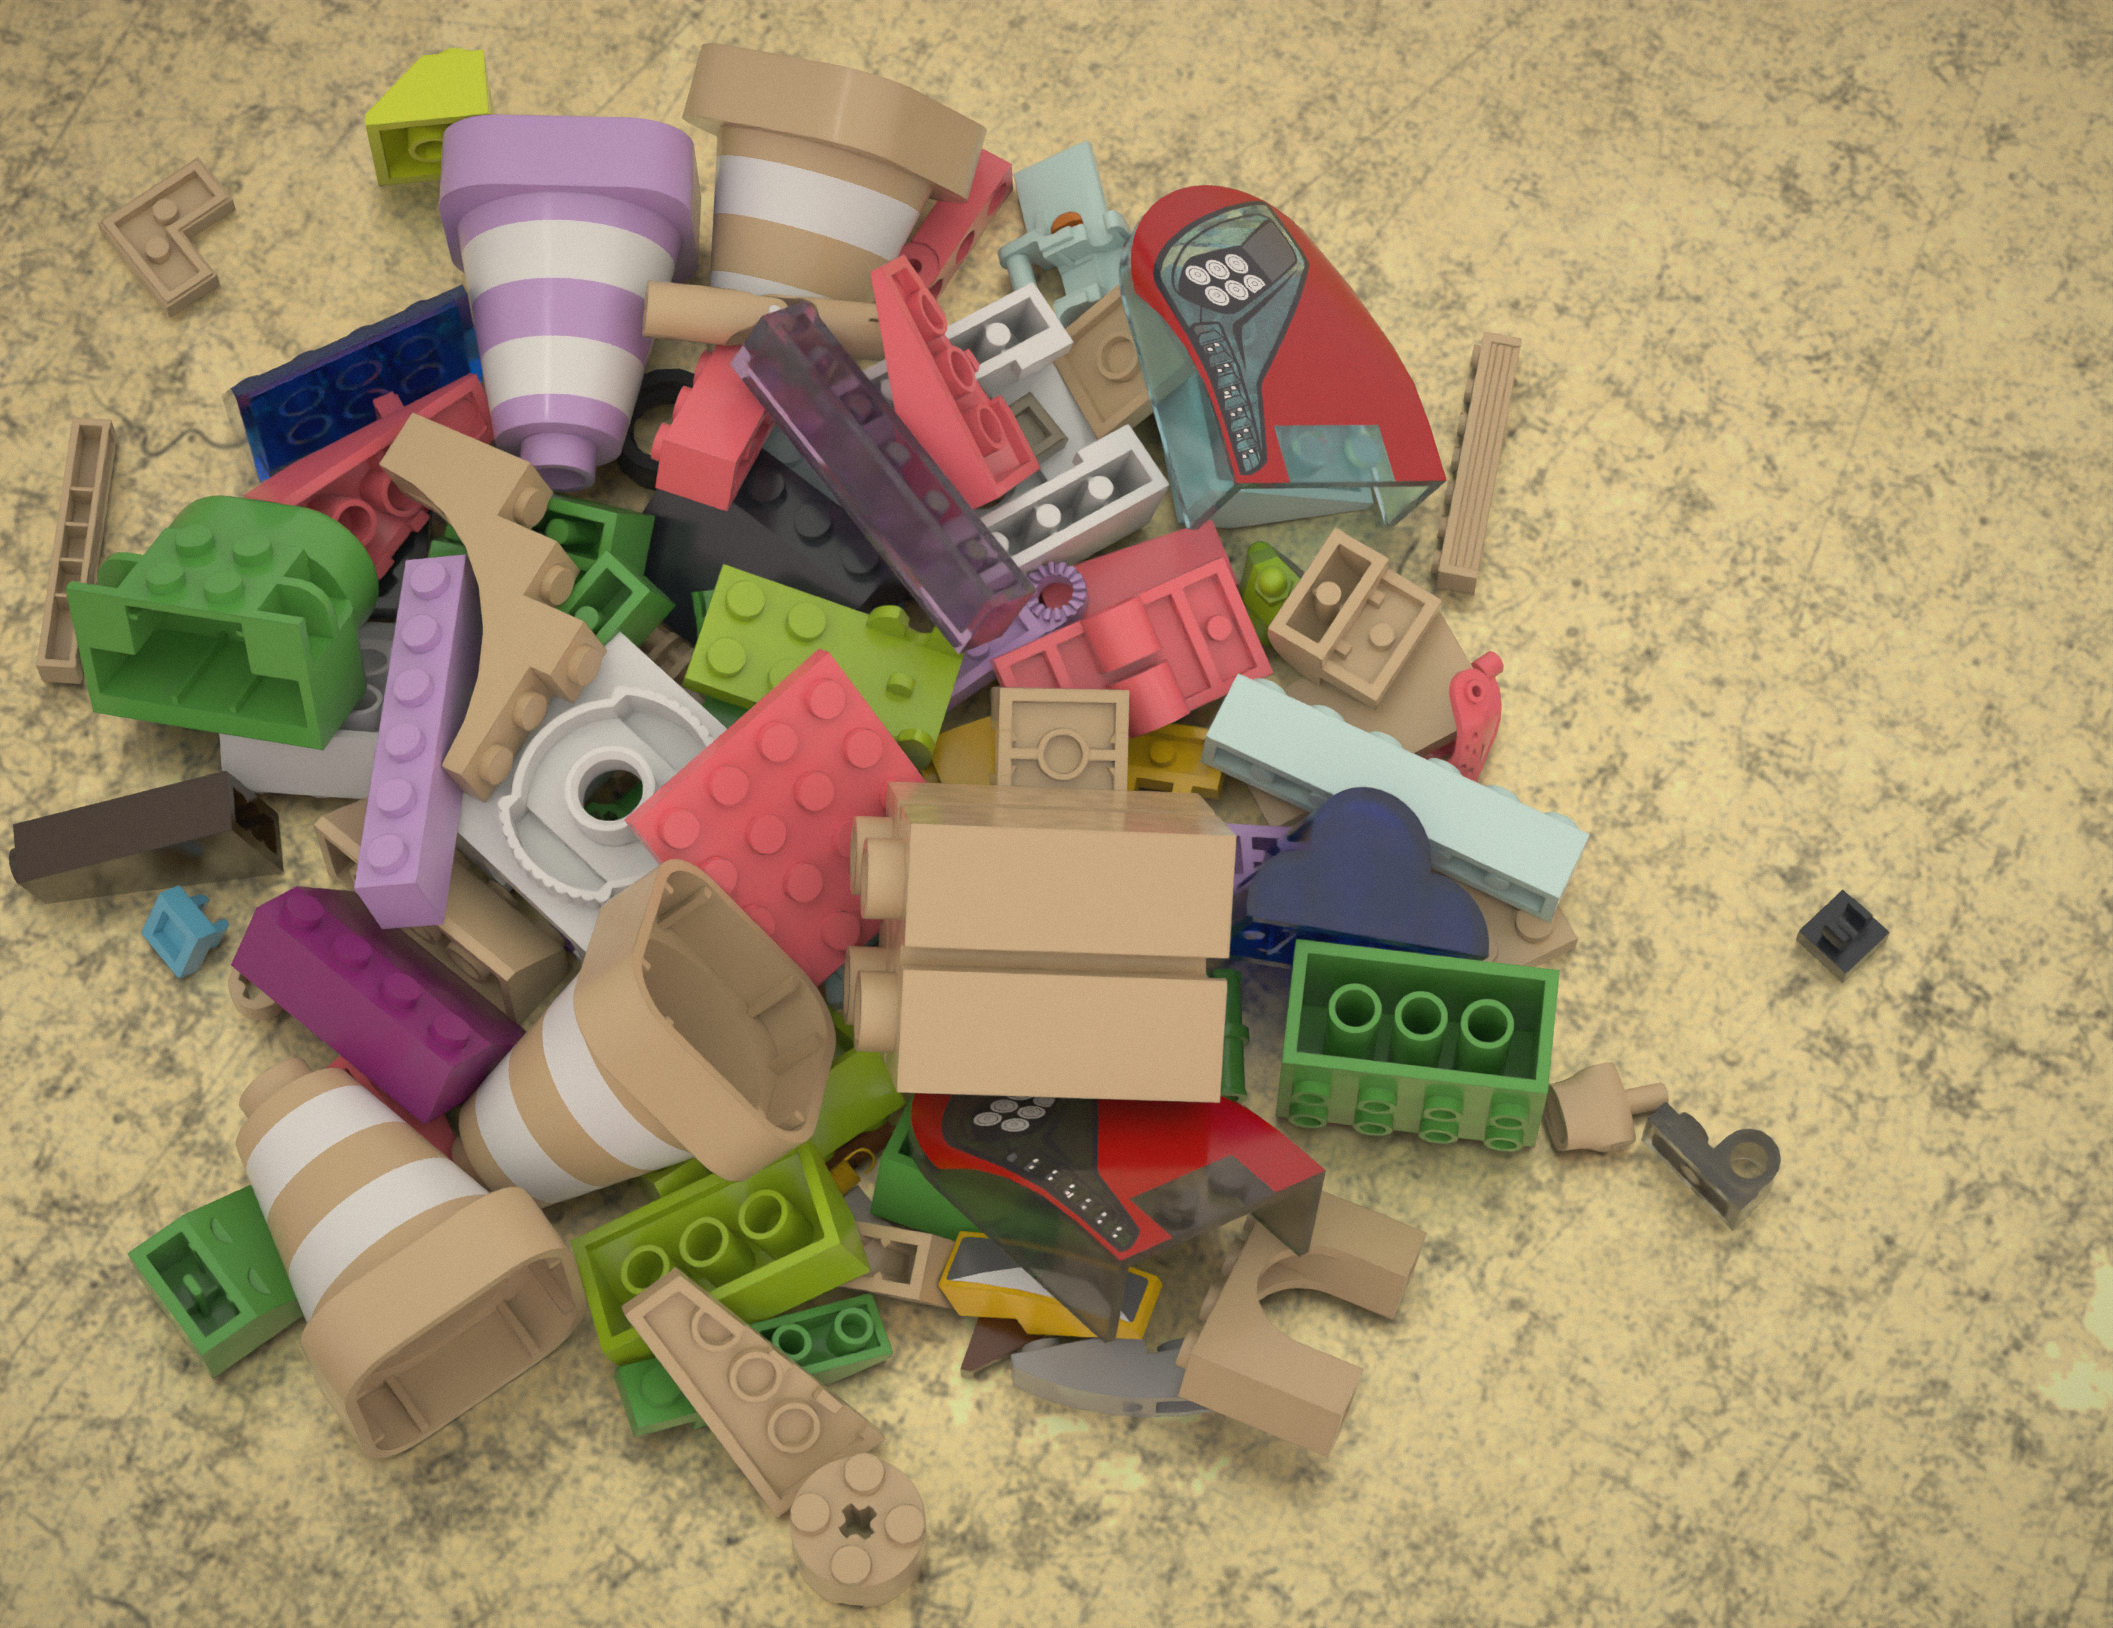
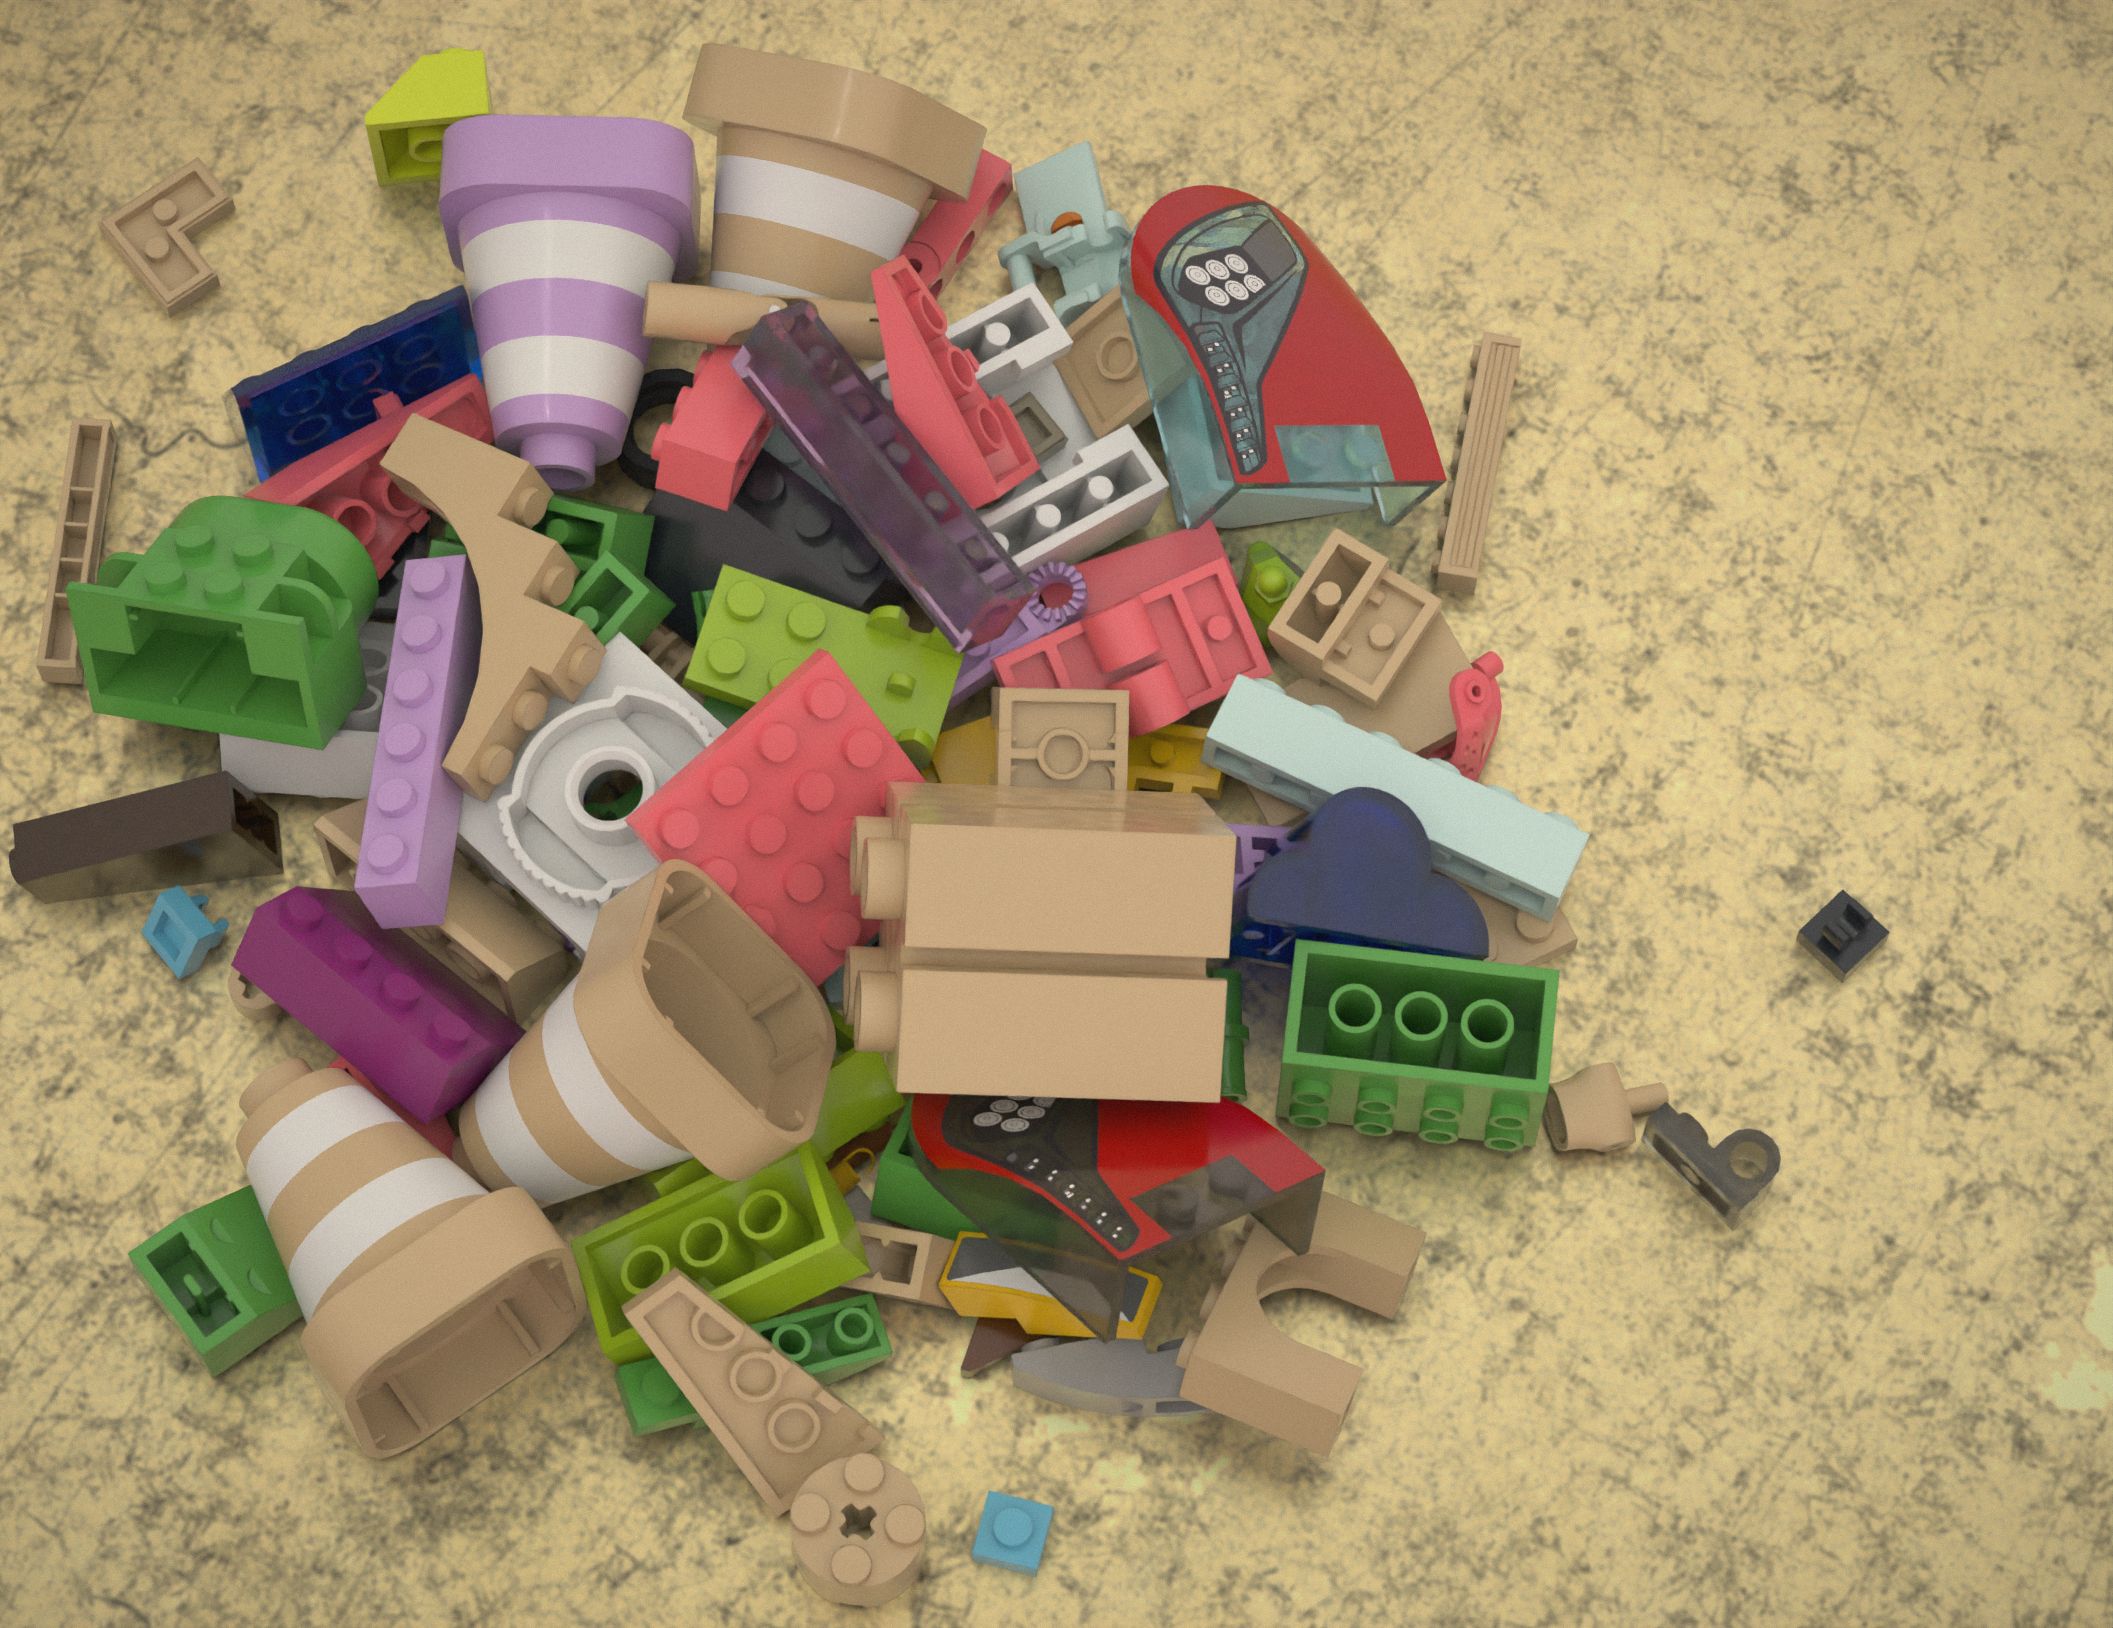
(1012, 1533): none -> medium azure plate

